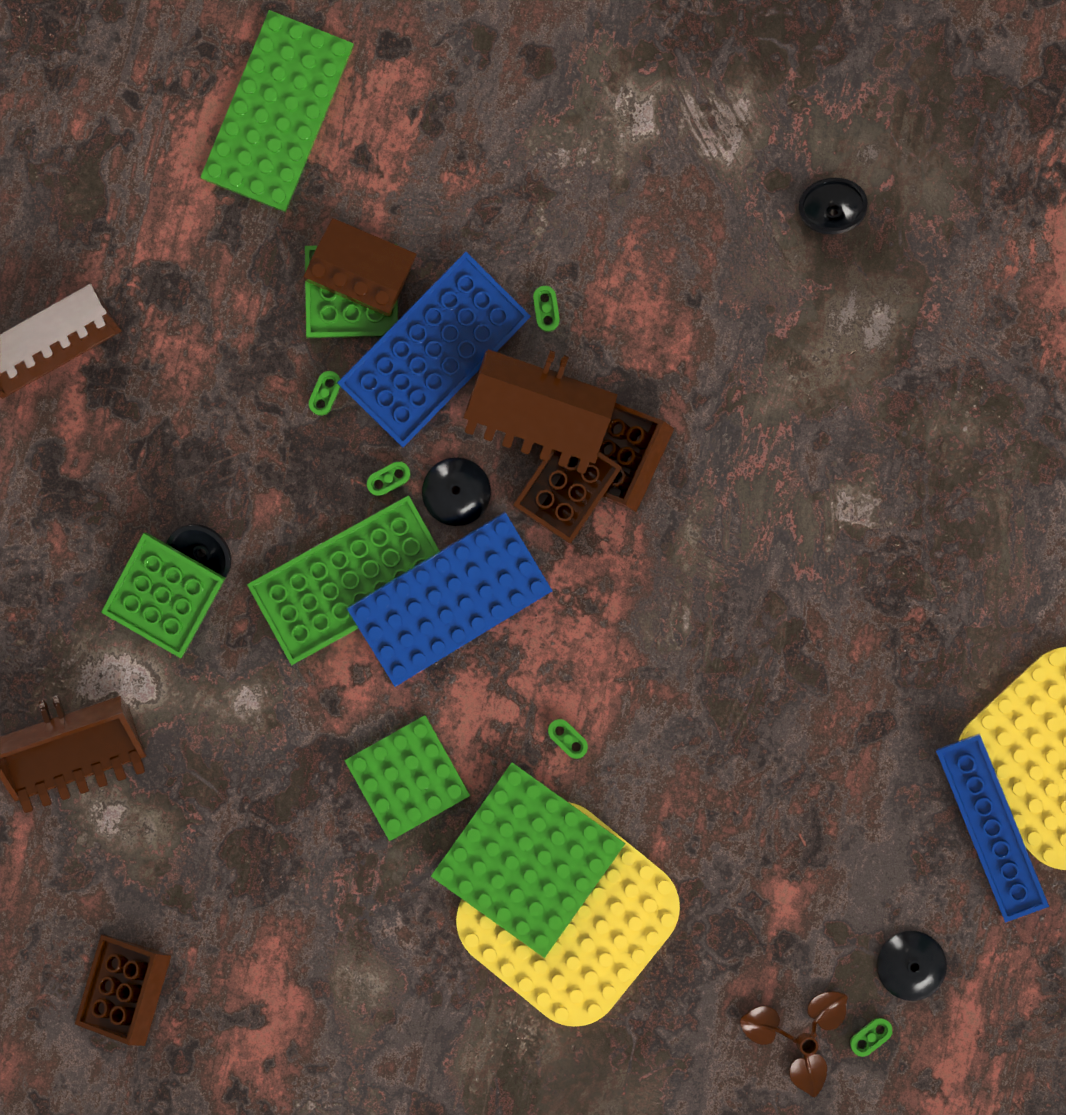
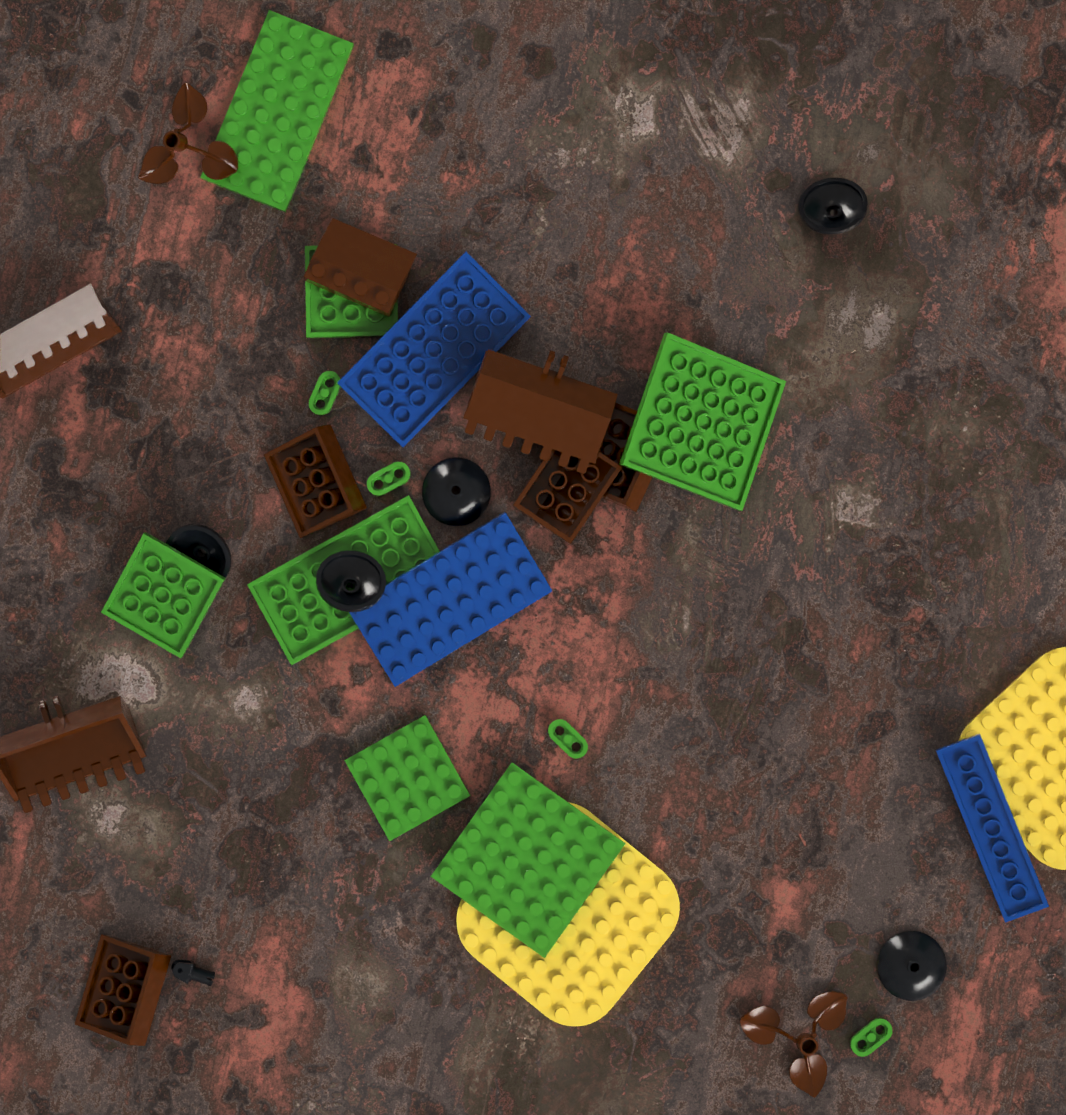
(158, 162): none -> reddish brown plant
(186, 971): none -> black piece
(315, 480): none -> reddish brown slope
(351, 571): none -> black dish
(546, 309): bright green plate -> none
(702, 422): none -> bright green plate

